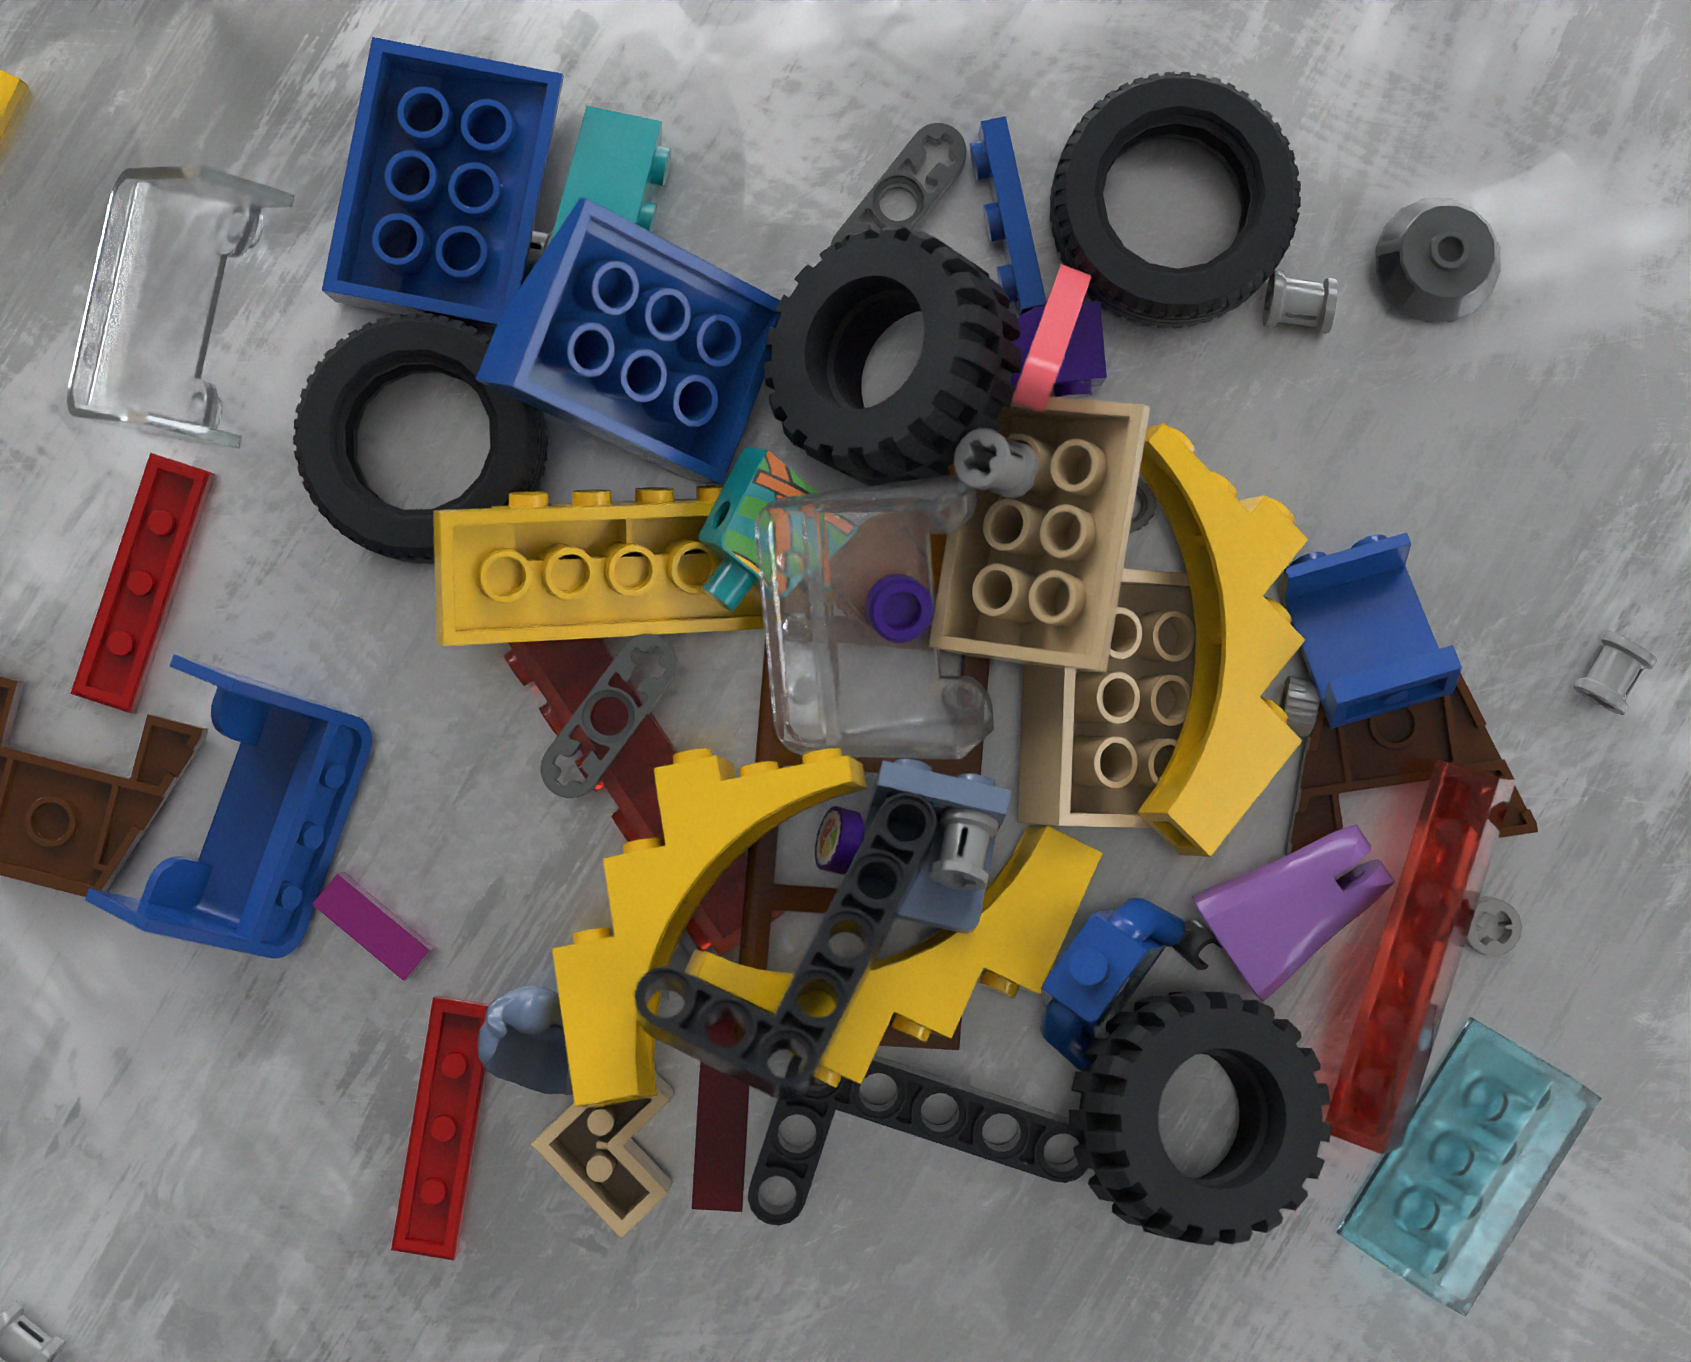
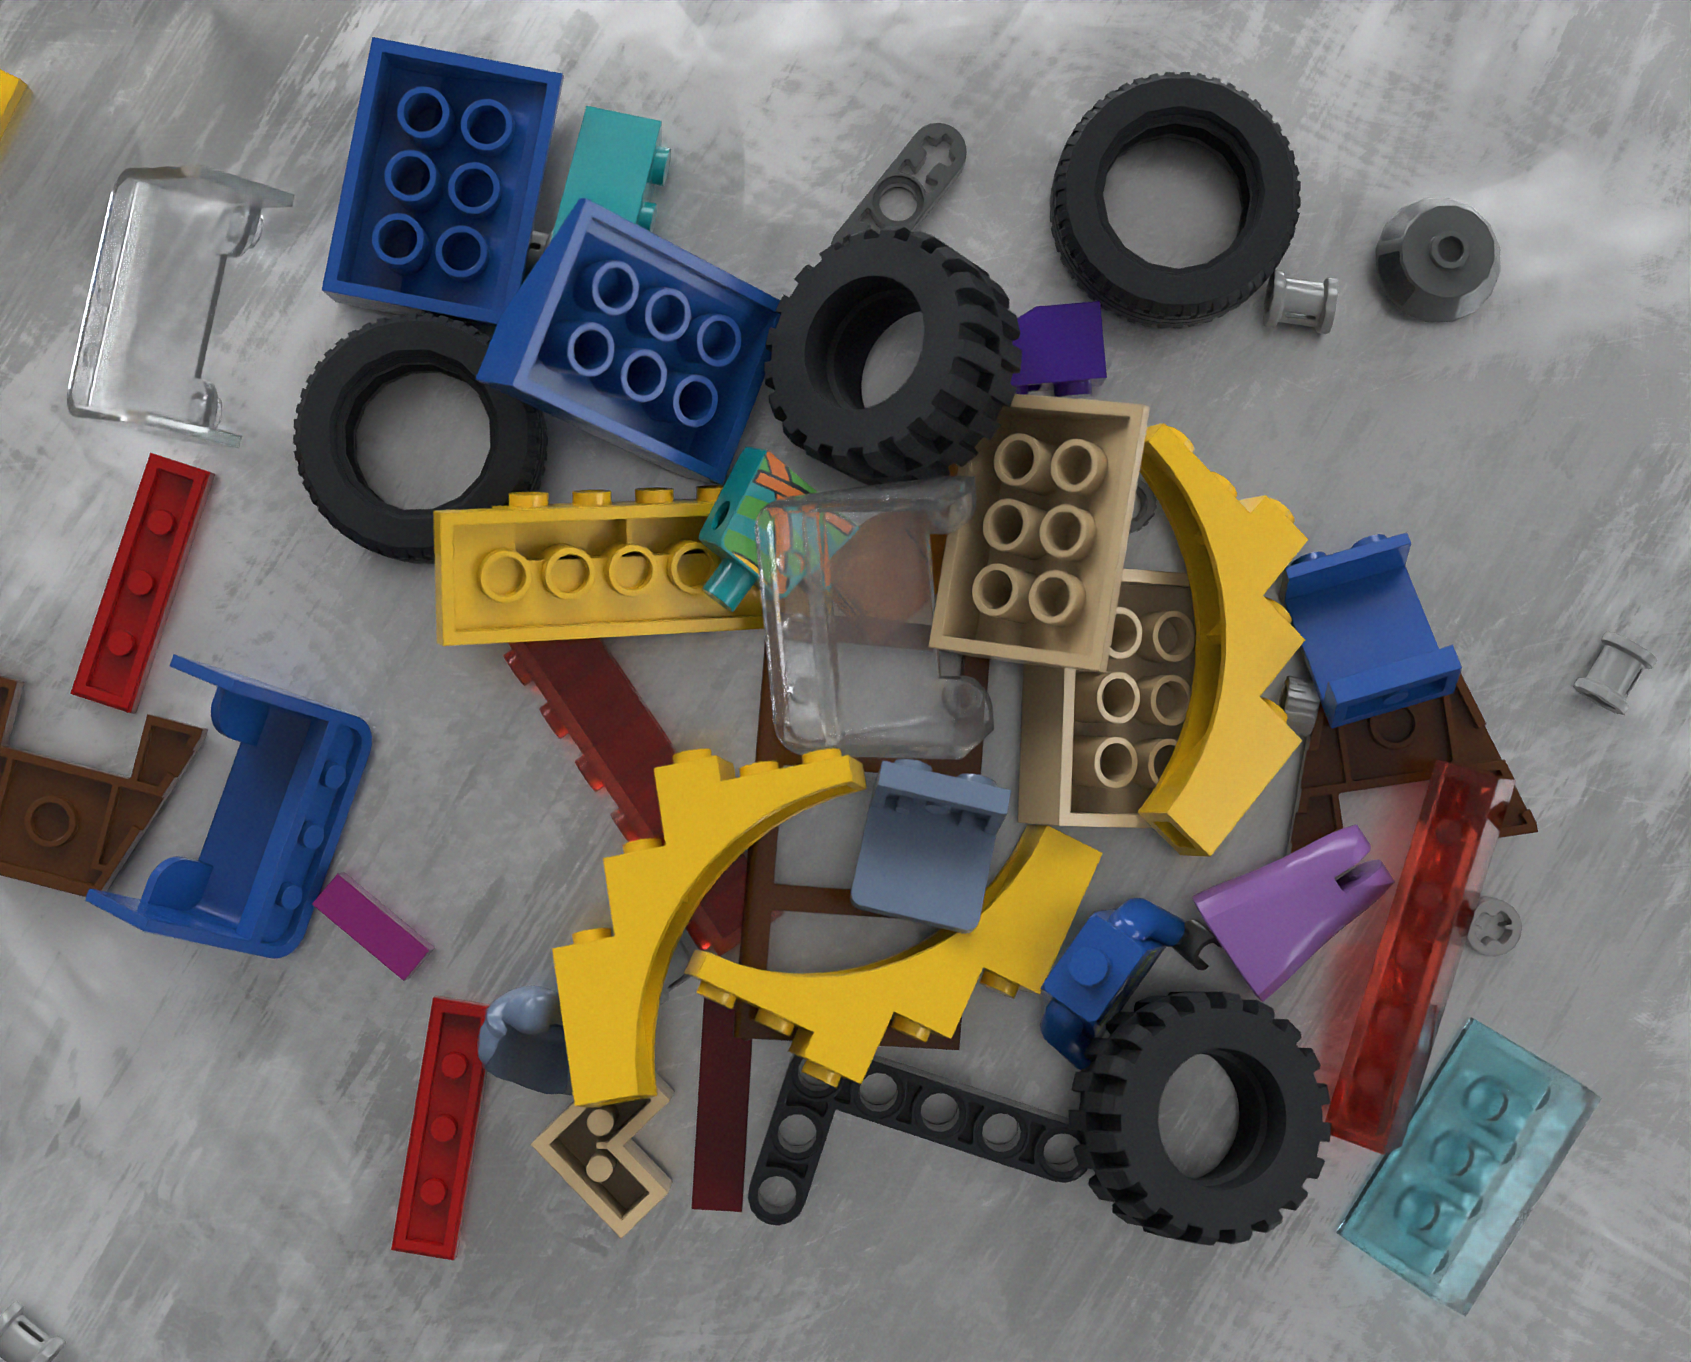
(593, 764): dark grey beam -> none
(818, 970): black beam -> none
(838, 839): dark purple tile -> none
(899, 608): dark purple tile -> none
(963, 827): light grey bush -> none
(996, 464): light grey bush -> none
(1007, 215): blue plate -> none
(1051, 339): coral beam -> none

